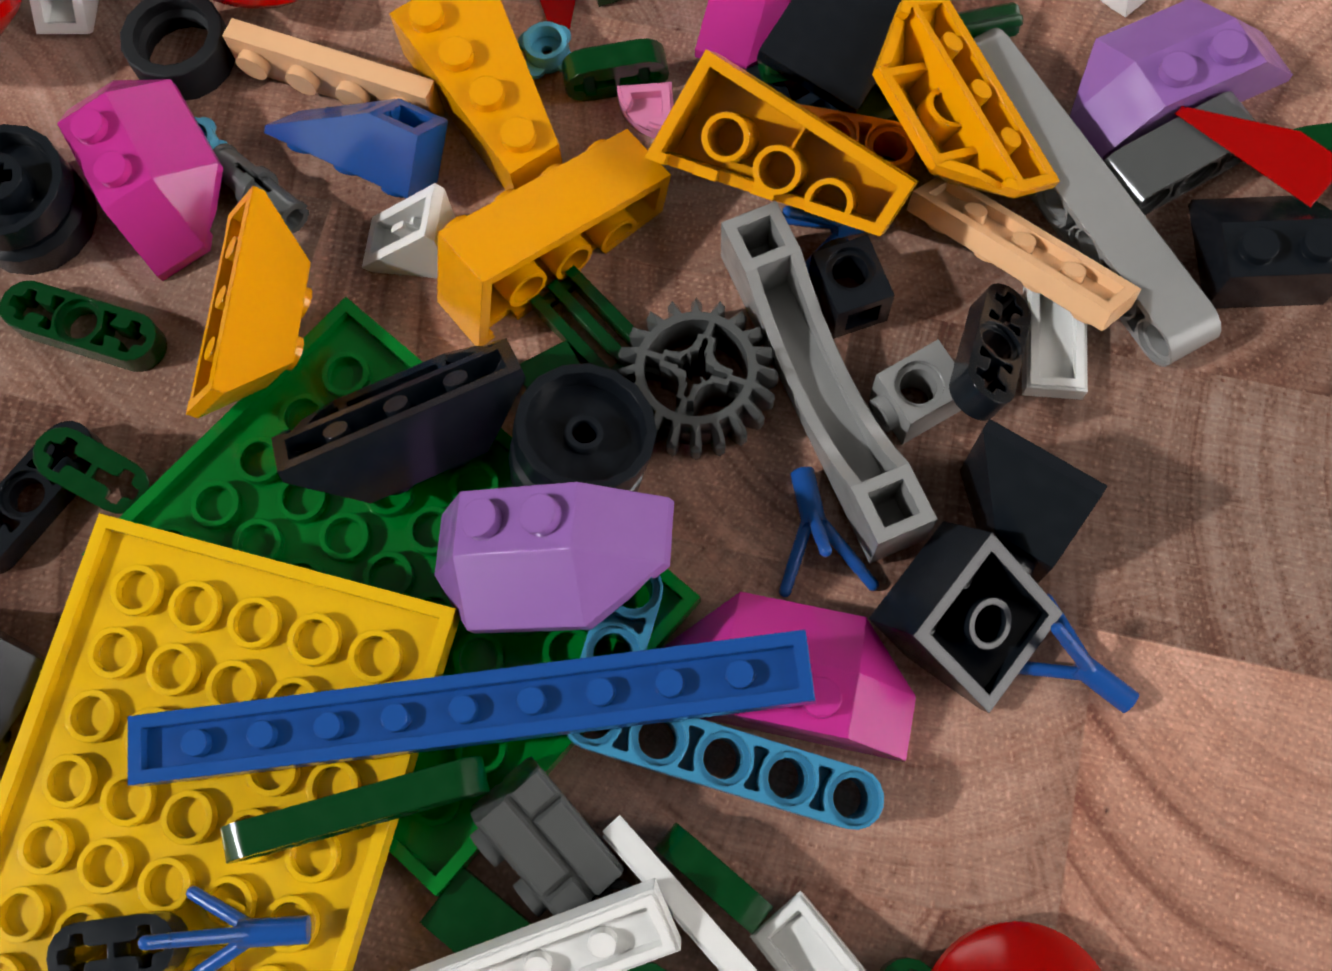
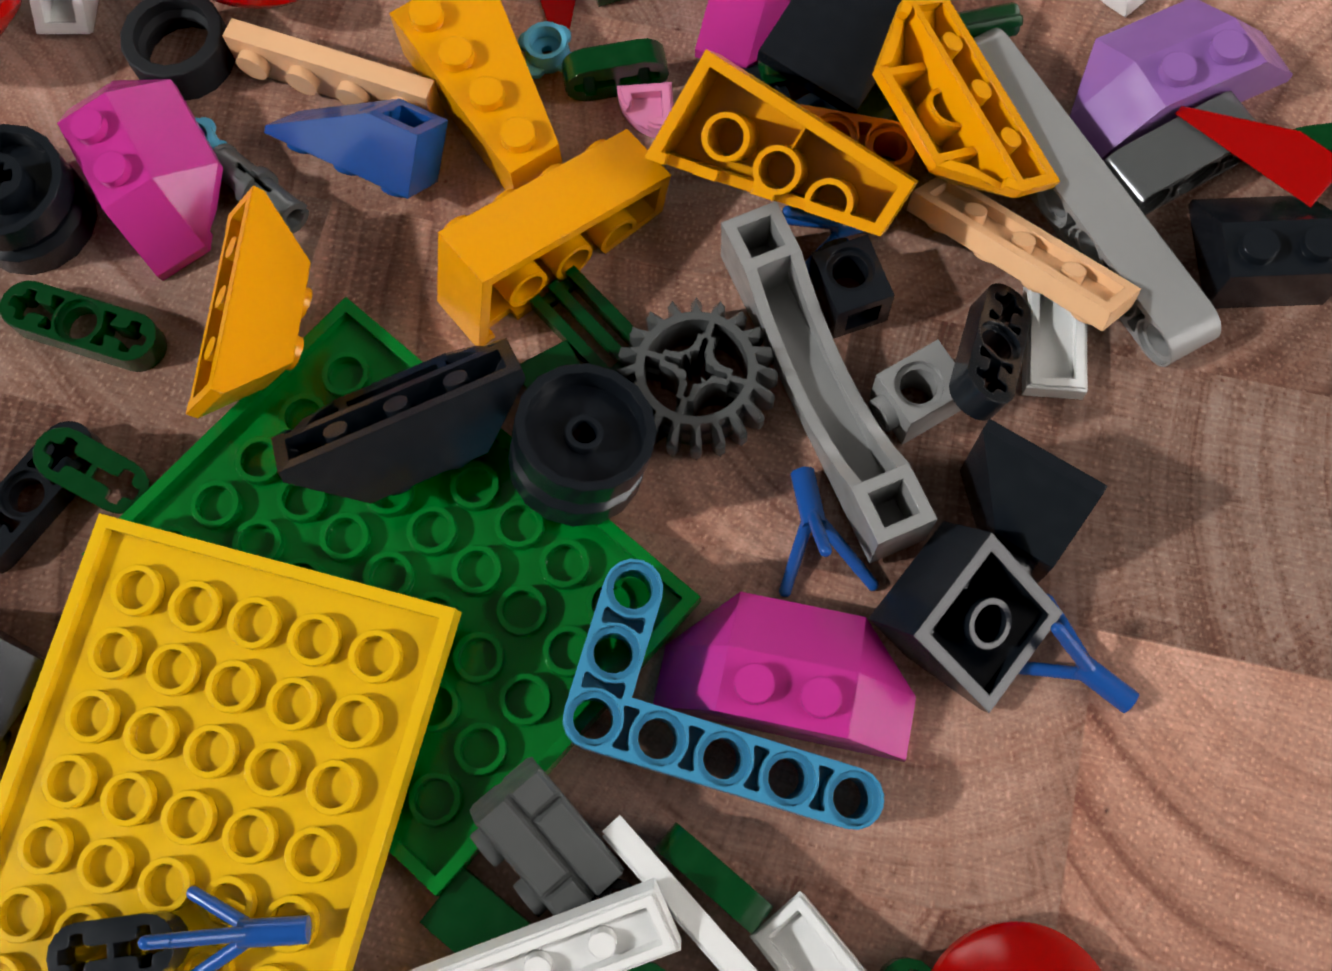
(354, 809): dark green beam -> none
(406, 235): white slope -> none
(472, 709): blue plate -> none
(549, 554): medium lavender wedge -> none

